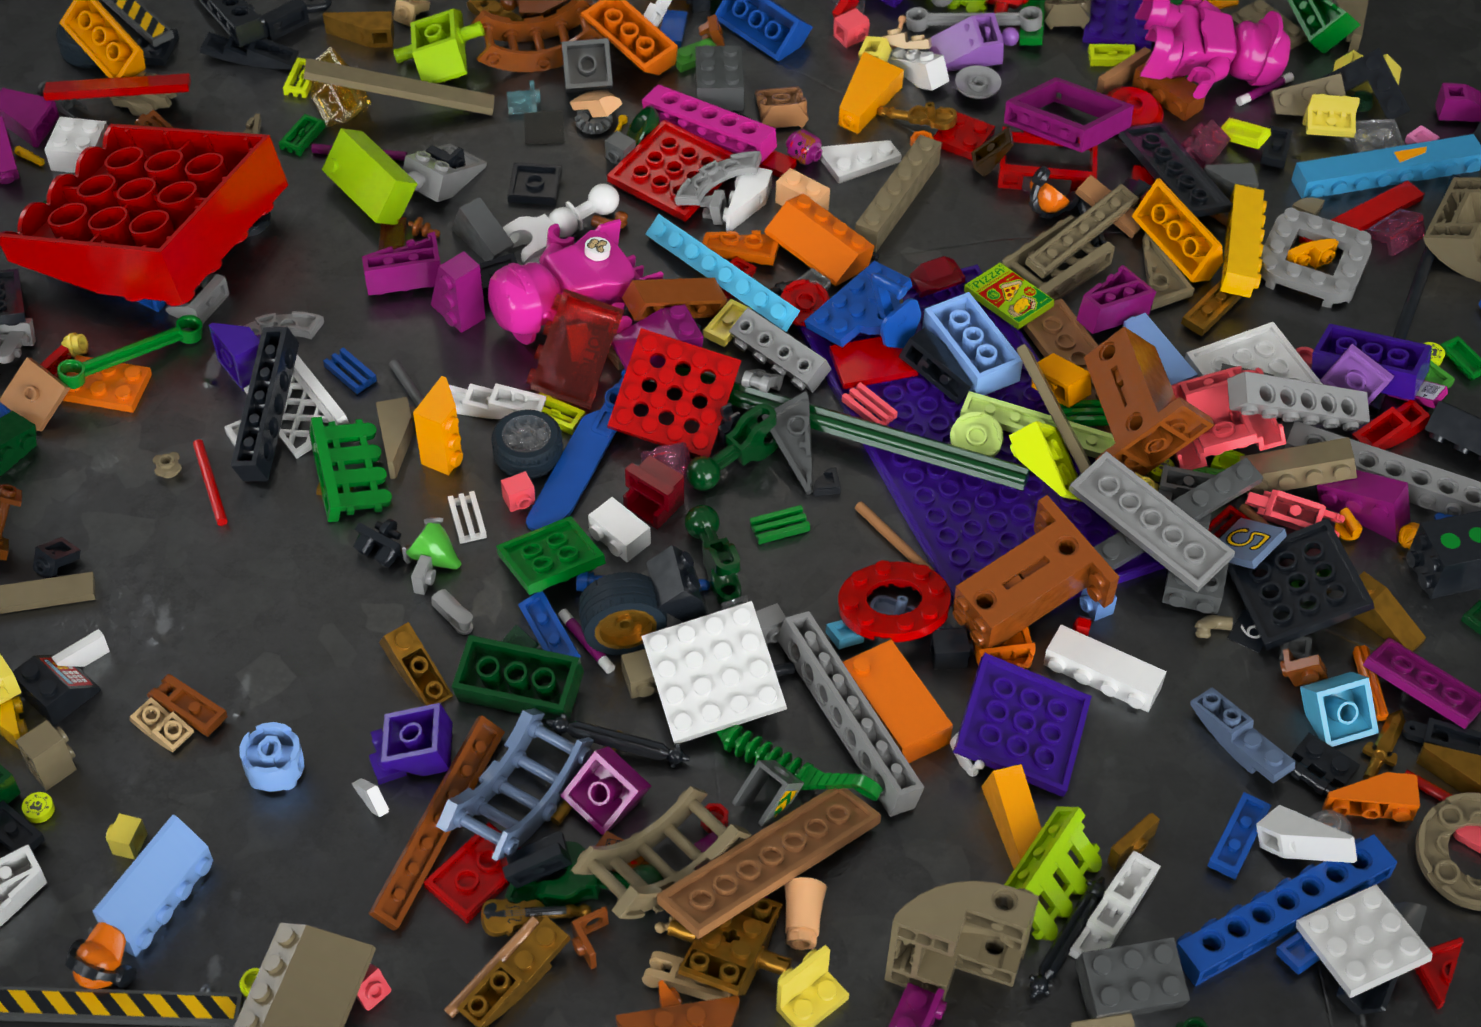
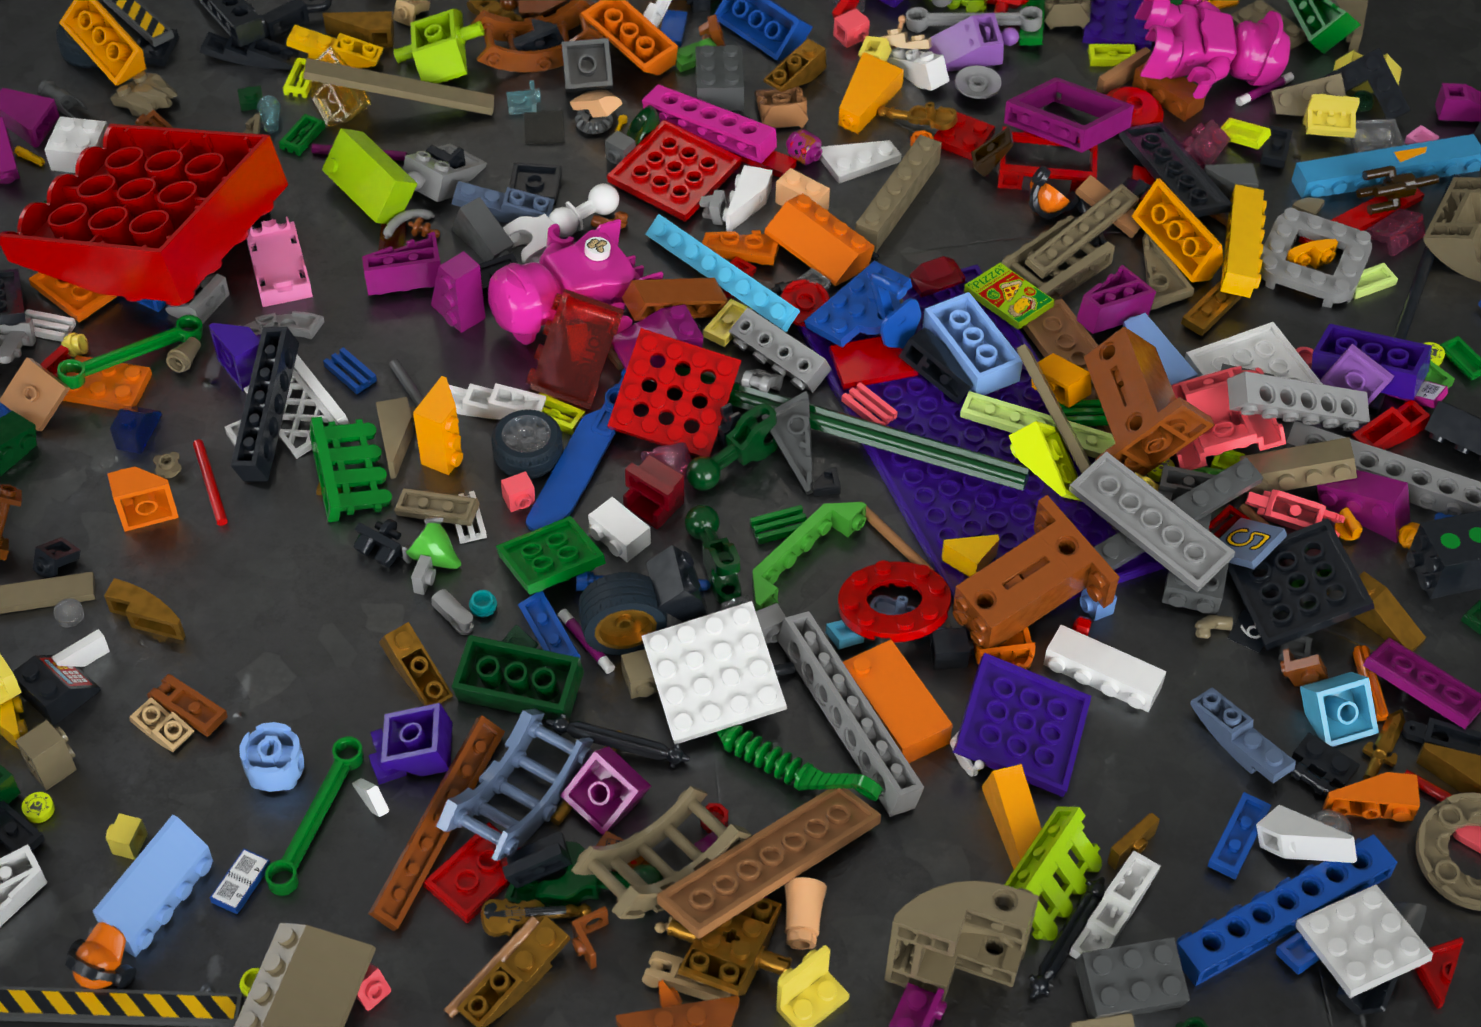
(49, 323): none -> white tile
(68, 612): none -> clear tile
(73, 300): none -> orange wing
(117, 87): red tile -> none
(134, 428): none -> clear blue slope
(141, 498): none -> orange slope
(143, 609): none -> pearl gold slope
(182, 356): none -> dark tan cone
(240, 881): none -> tile
(249, 97): none -> dark green plate
(269, 111): none -> clear light blue cone
(278, 263): none -> bright pink piece
(314, 816): none -> green piece
(351, 50): none -> yellow slope
(404, 216): none -> light grey piece
(427, 504): none -> dark tan tile
(482, 603): none -> teal plate
(506, 205): none -> sand blue slope
(542, 37): none -> black slope
(713, 173): light grey tile -> none
(755, 781): dark grey piece -> none
(799, 67): none -> pearl gold slope
(841, 516): none -> bright green slope
(970, 553): none -> yellow slope
(977, 433): yellowish green tile -> none
(1374, 280): none -> yellowish green tile
(1393, 187): none -> dark brown plant

